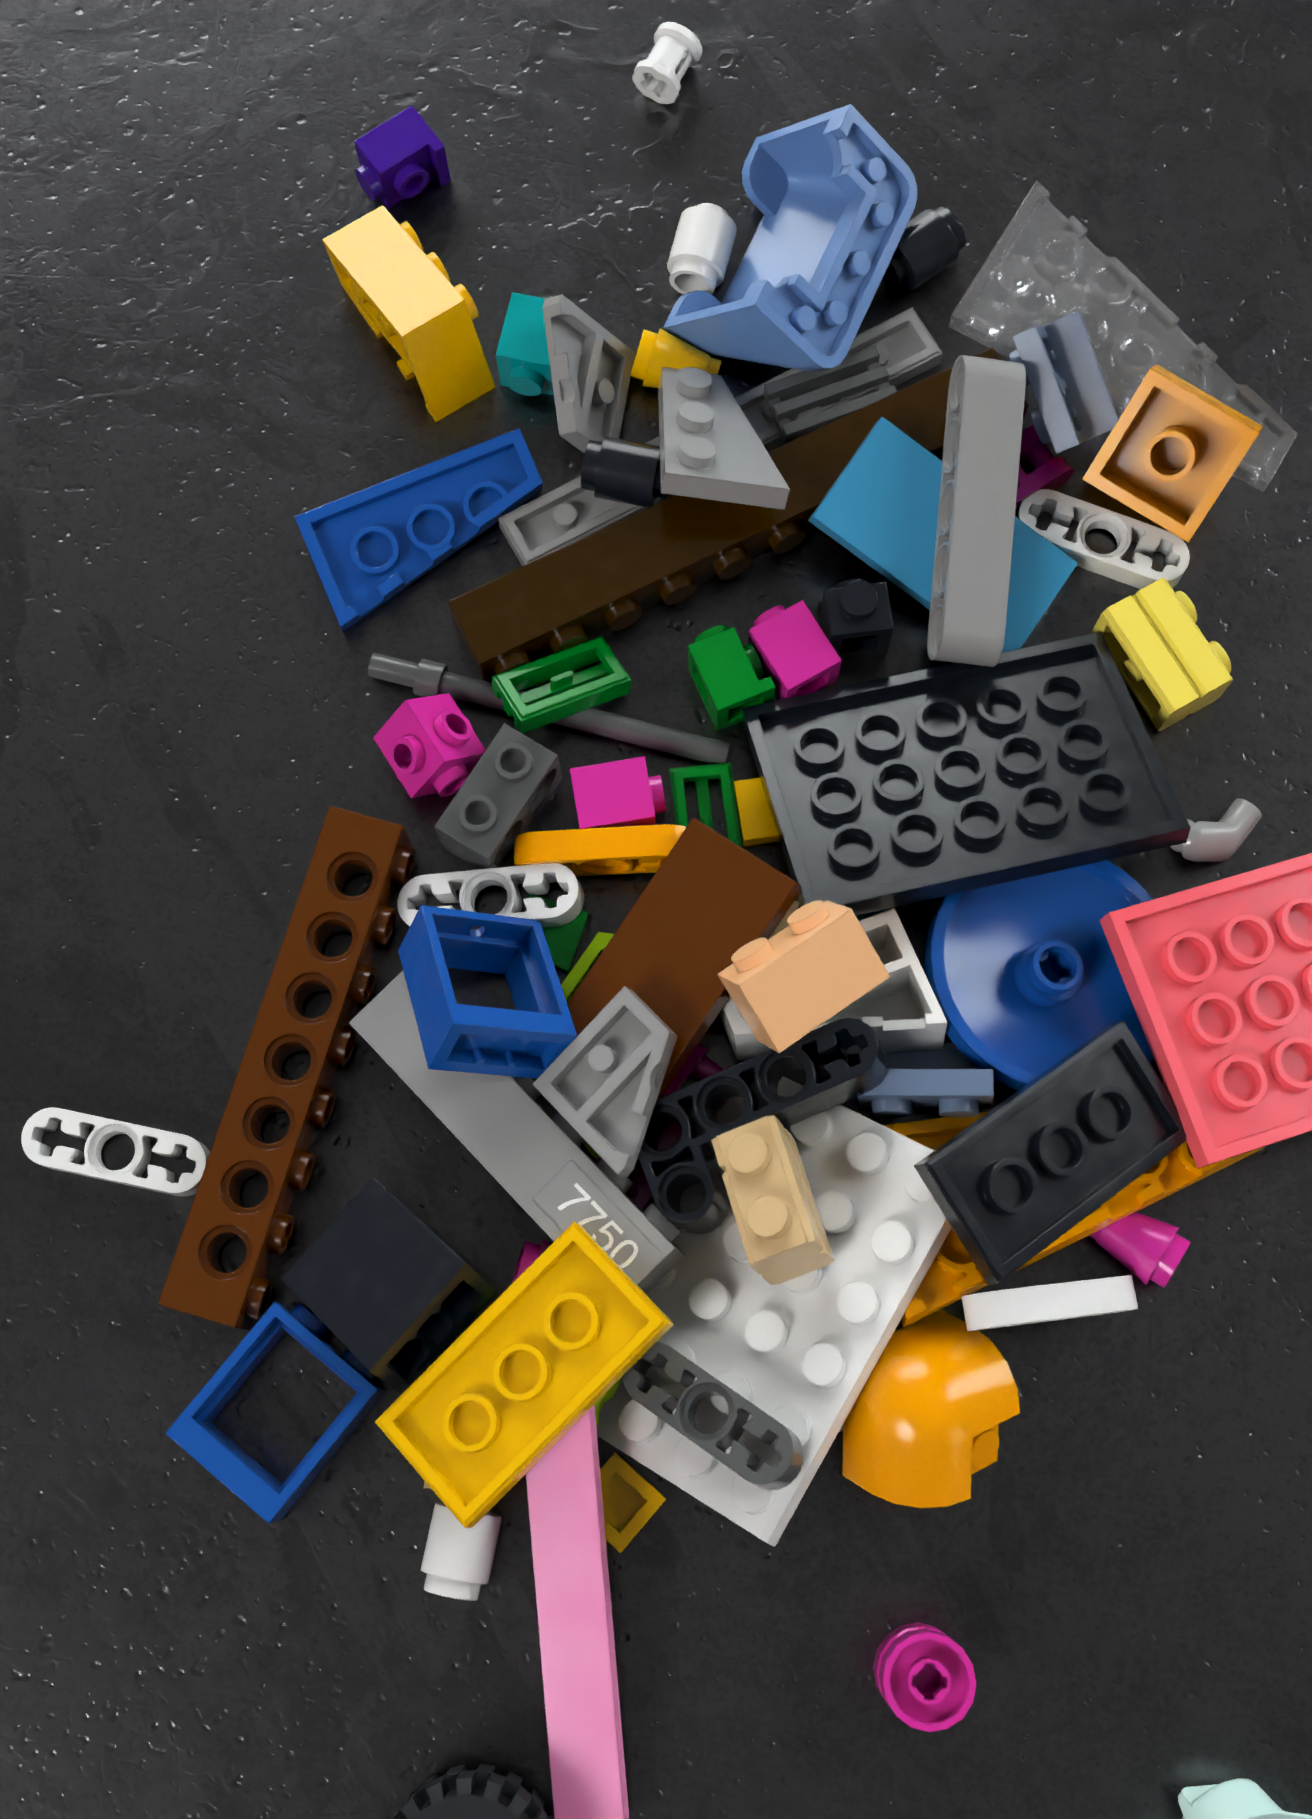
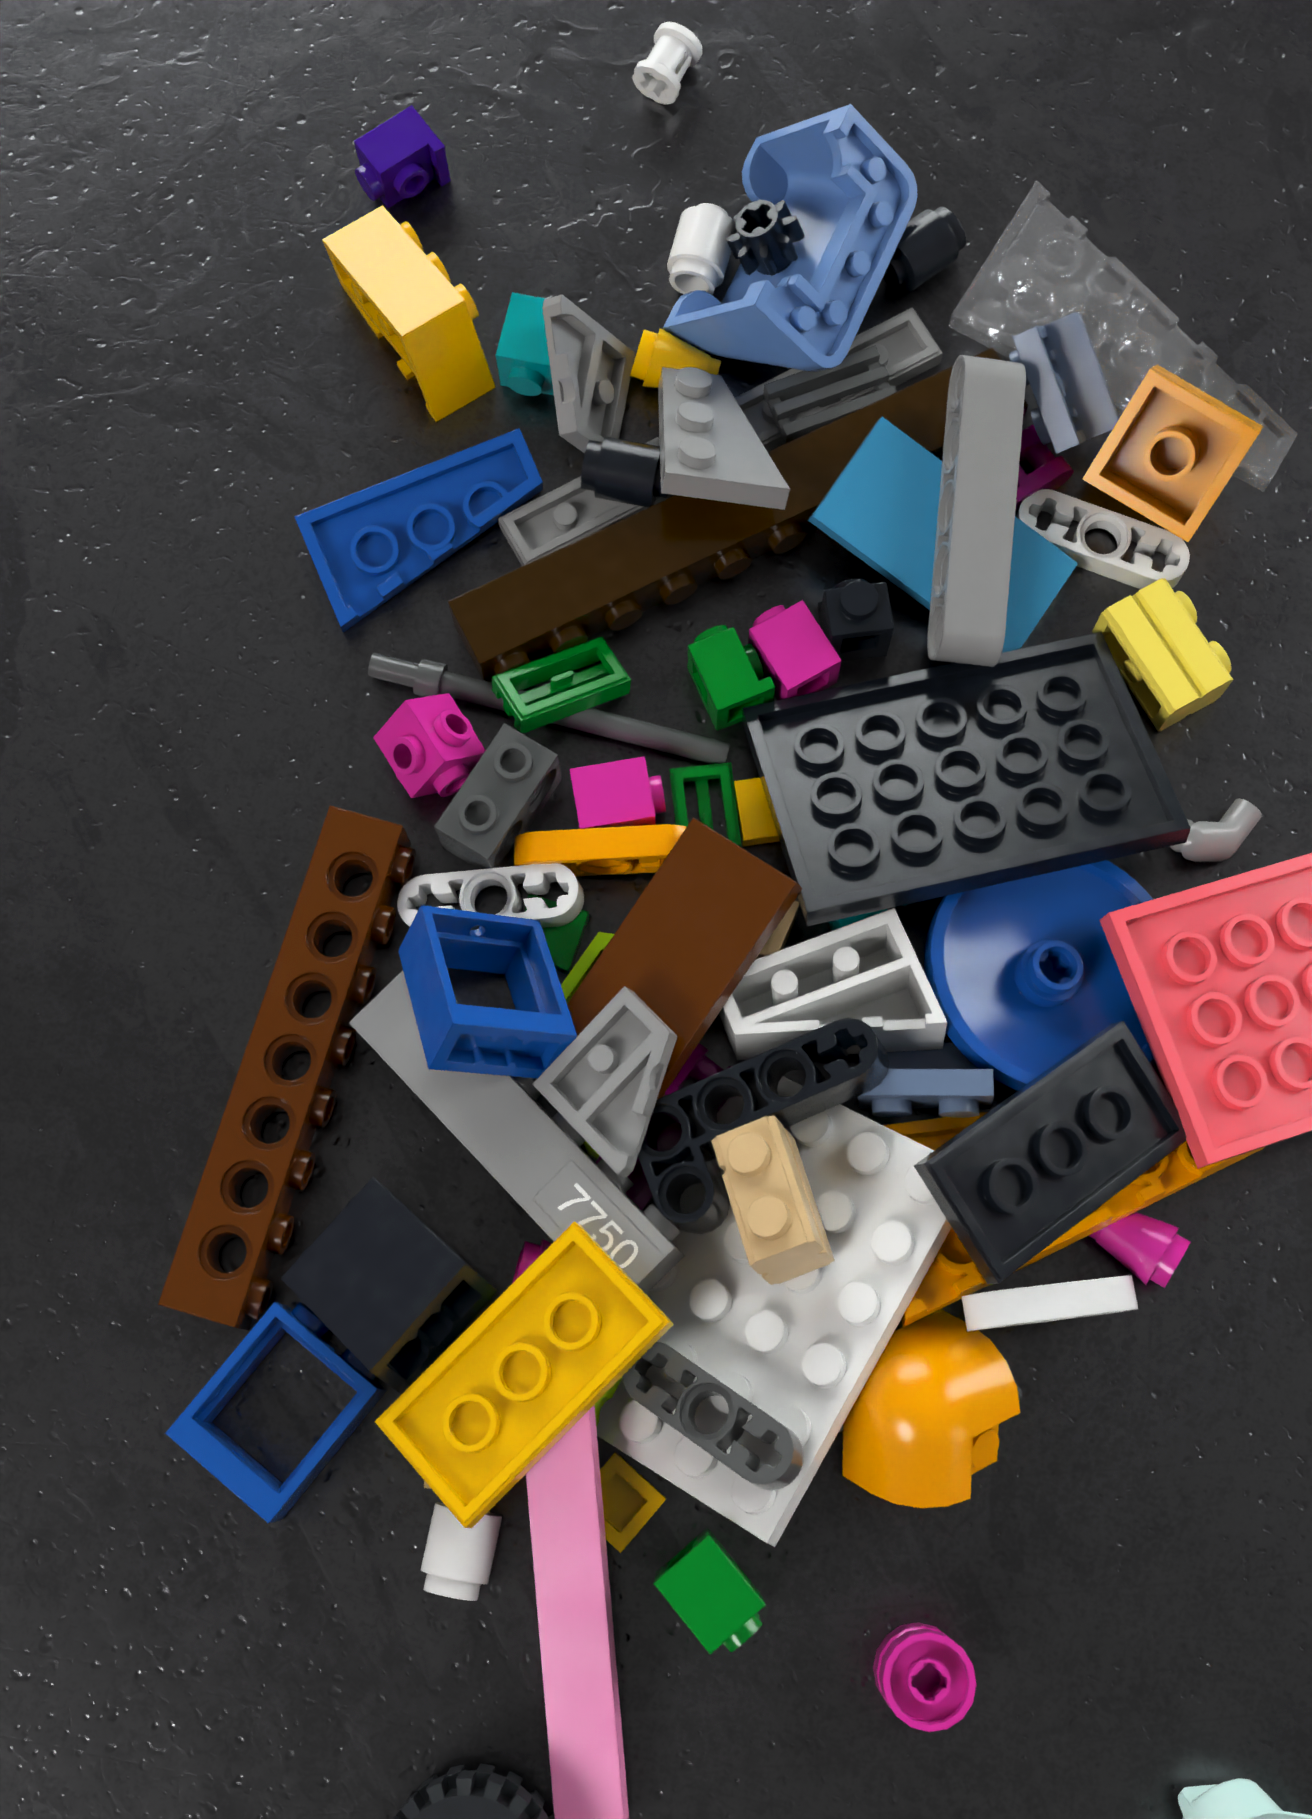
(78, 1124): white beam -> none
(711, 1593): none -> green brick
(765, 237): none -> black gear
(802, 973): light nougat brick -> none

